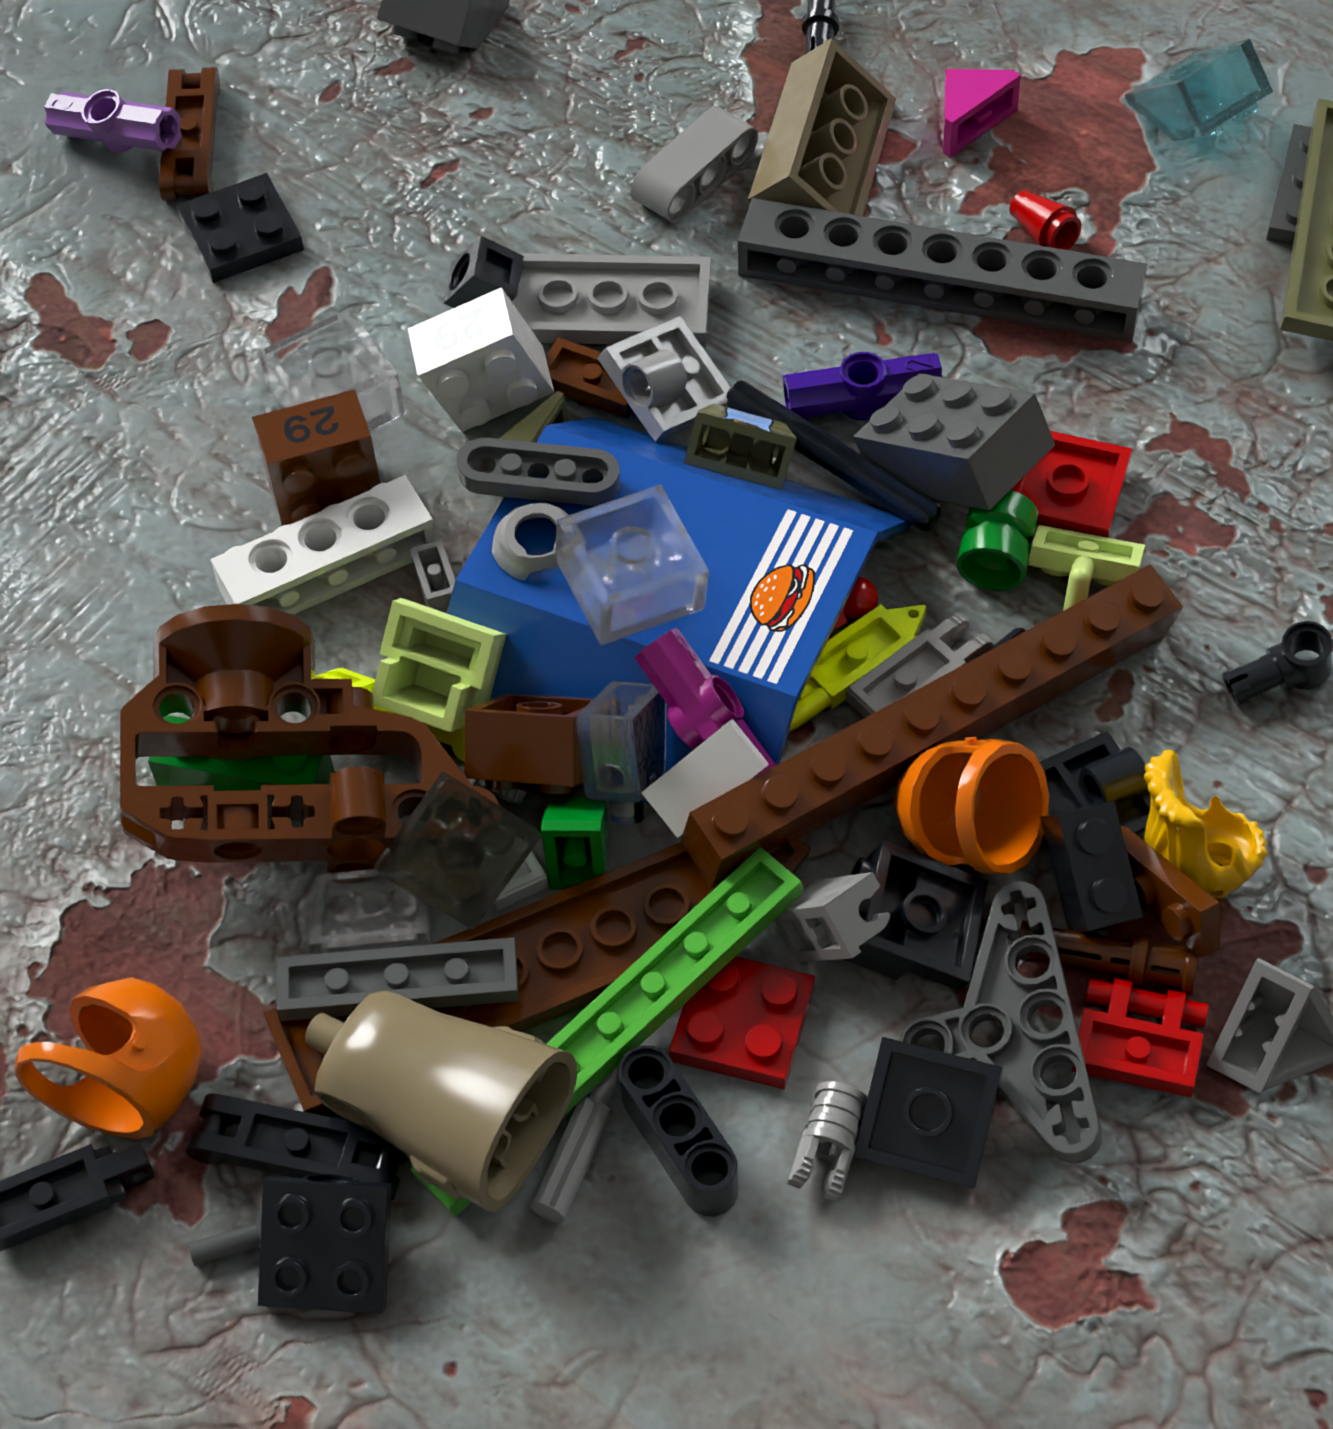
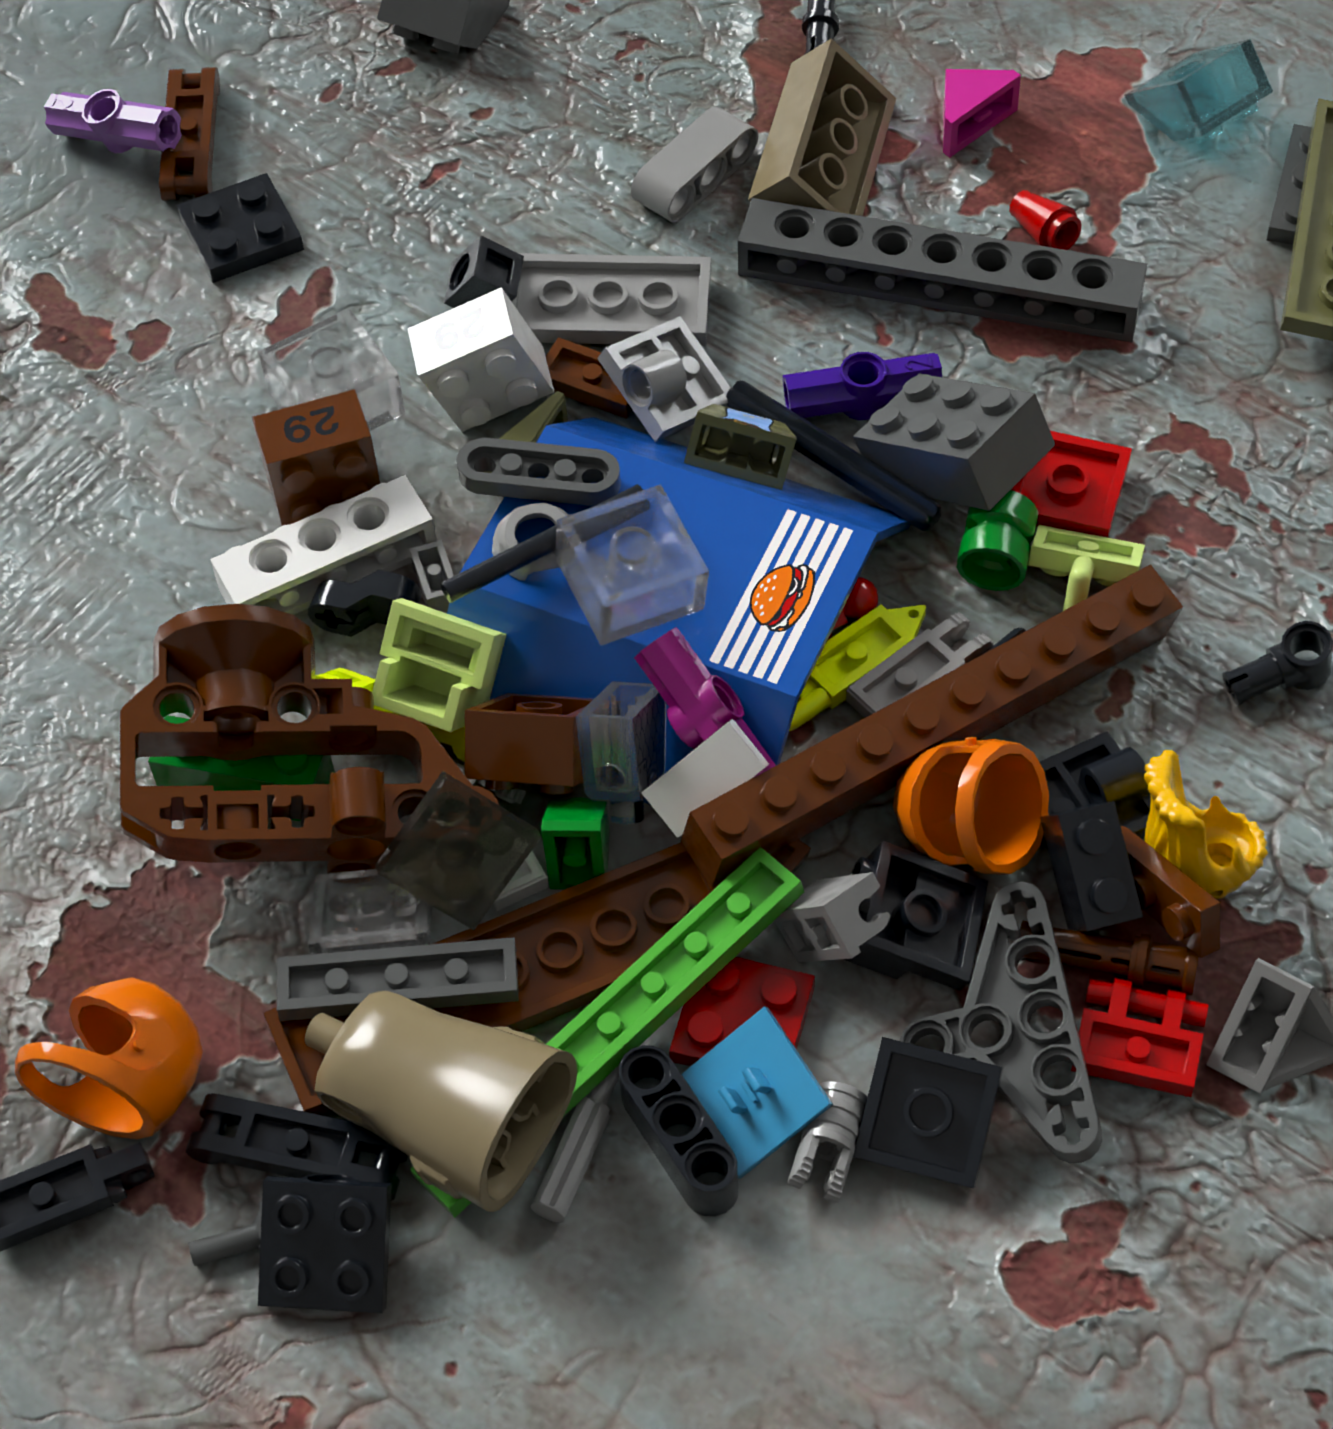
(354, 607): none -> black piece
(508, 560): none -> black bar
(757, 1089): none -> dark azure piece

